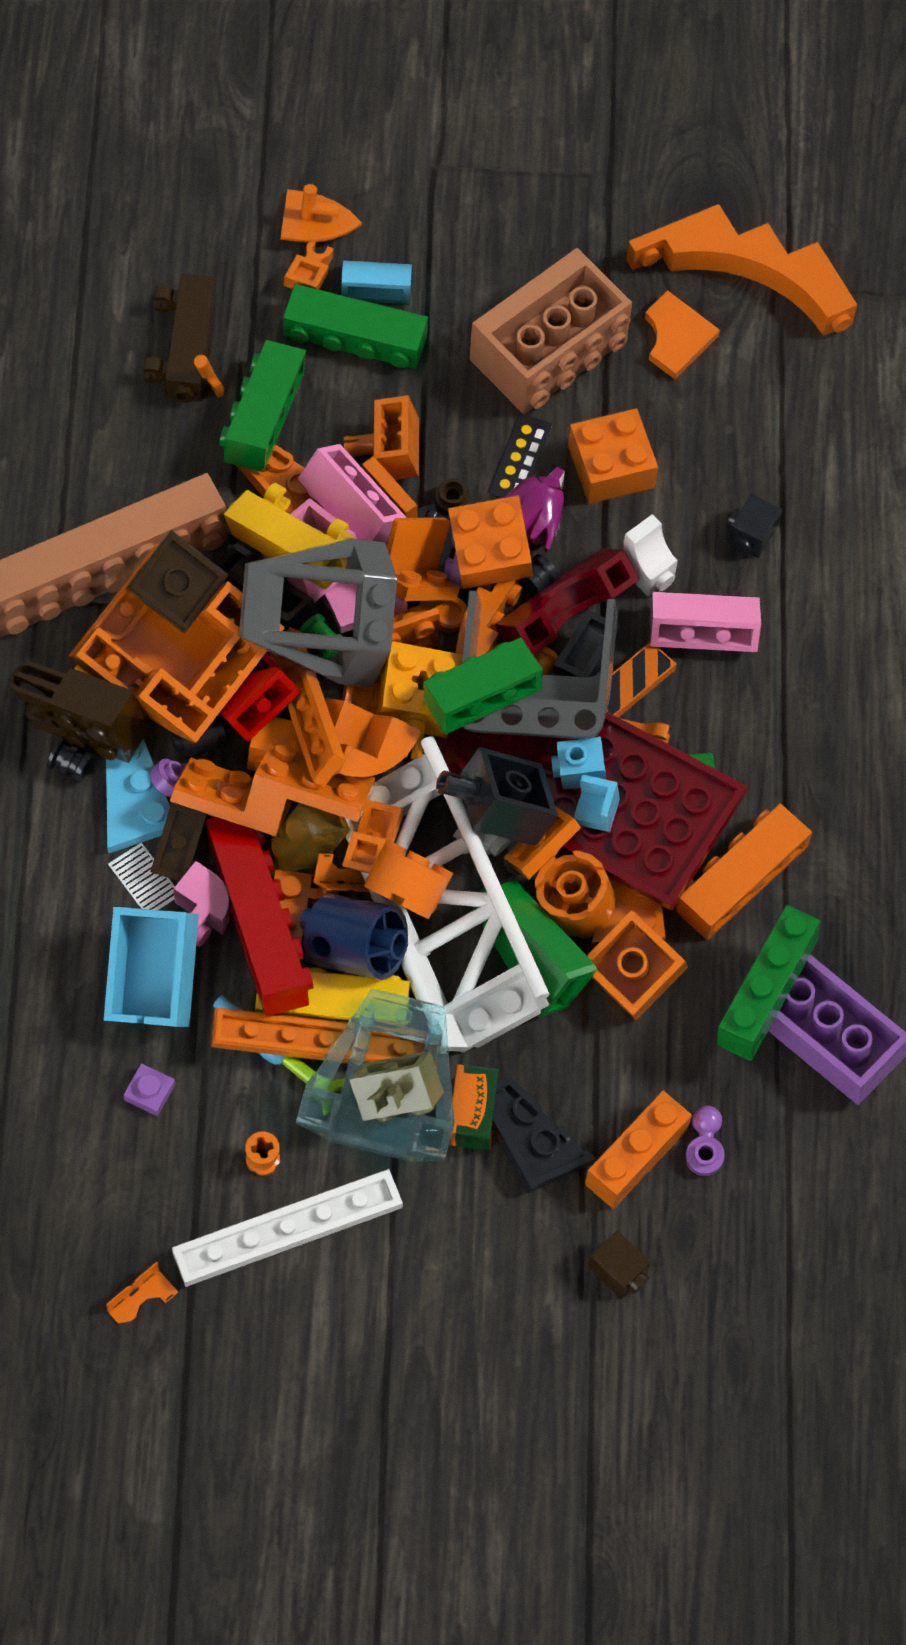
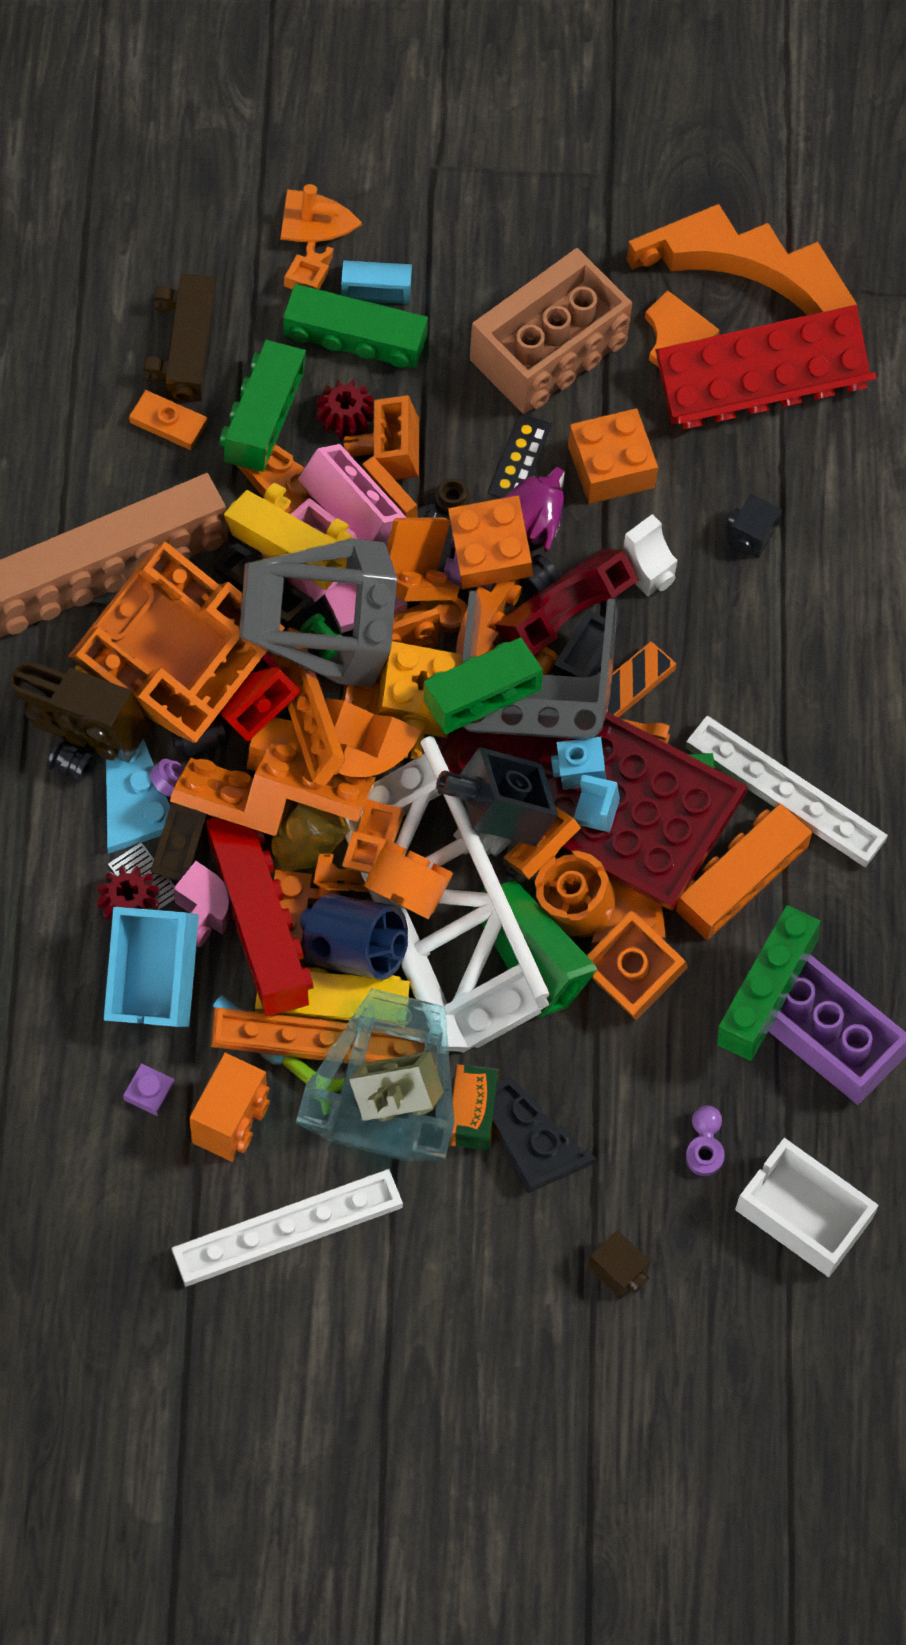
(116, 886): none -> dark red gear
(154, 1287): orange piece -> none
(168, 420): none -> orange plate
(177, 581): dark brown plate -> none
(206, 371): orange piece -> none
(229, 1108): none -> orange brick
(260, 1165): orange bush -> none
(345, 408): none -> dark red gear
(638, 1149): orange brick -> none
(705, 622): bright pink brick -> none
(764, 366): none -> red bracket
(780, 785): none -> white plate
(806, 1207): none -> white piece

